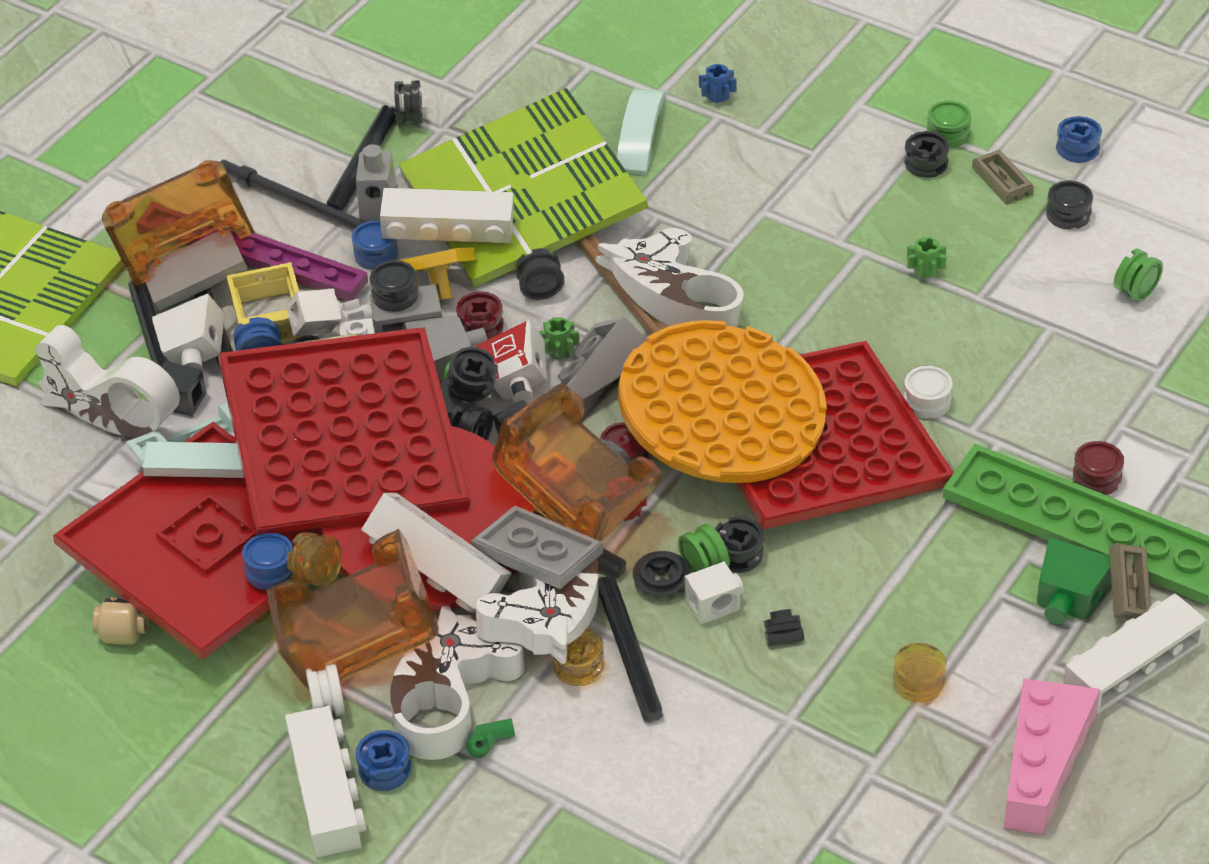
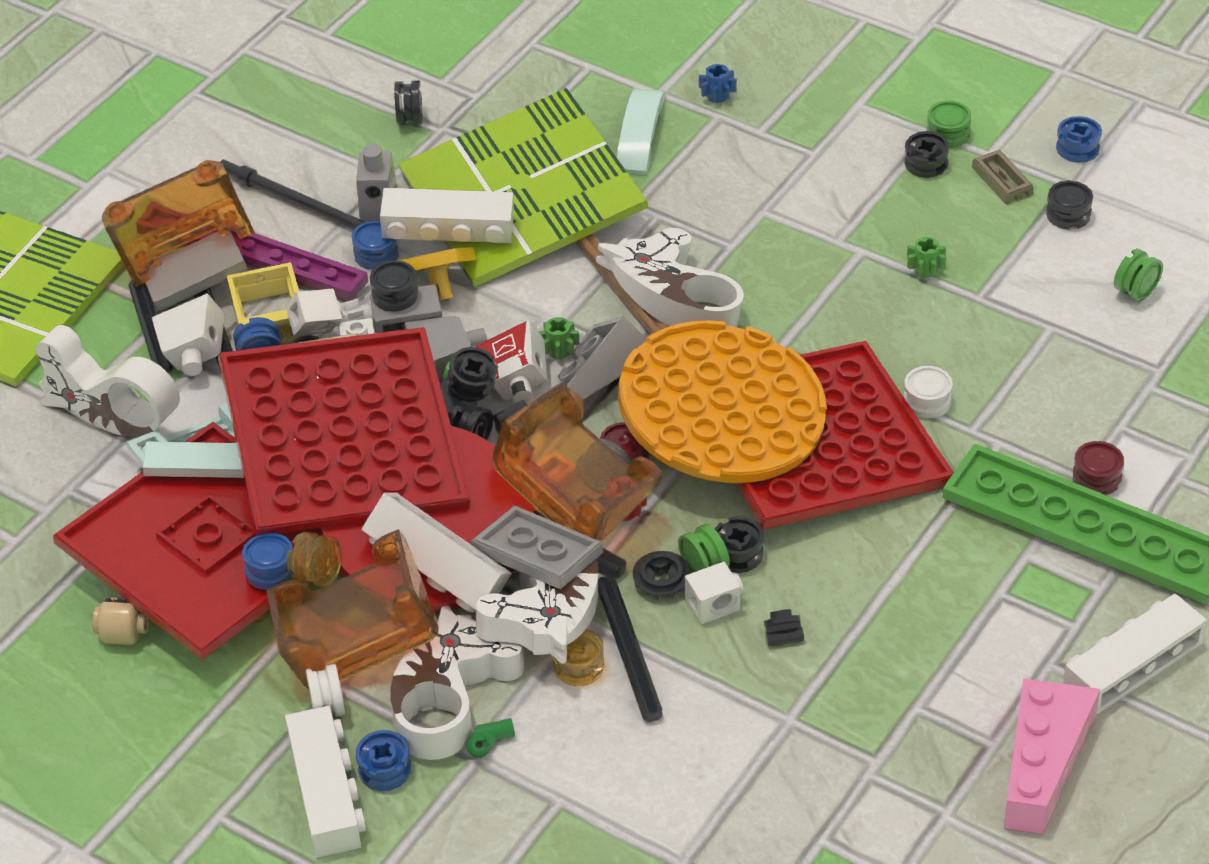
(189, 384): black brick -> none
(375, 135): black axle -> none
(481, 311): dark red wheel -> none
(539, 274): black wheel -> none
(919, 672): clear yellow wheel -> none
(1072, 581): green torso -> none
(1124, 580): dark tan tile -> none

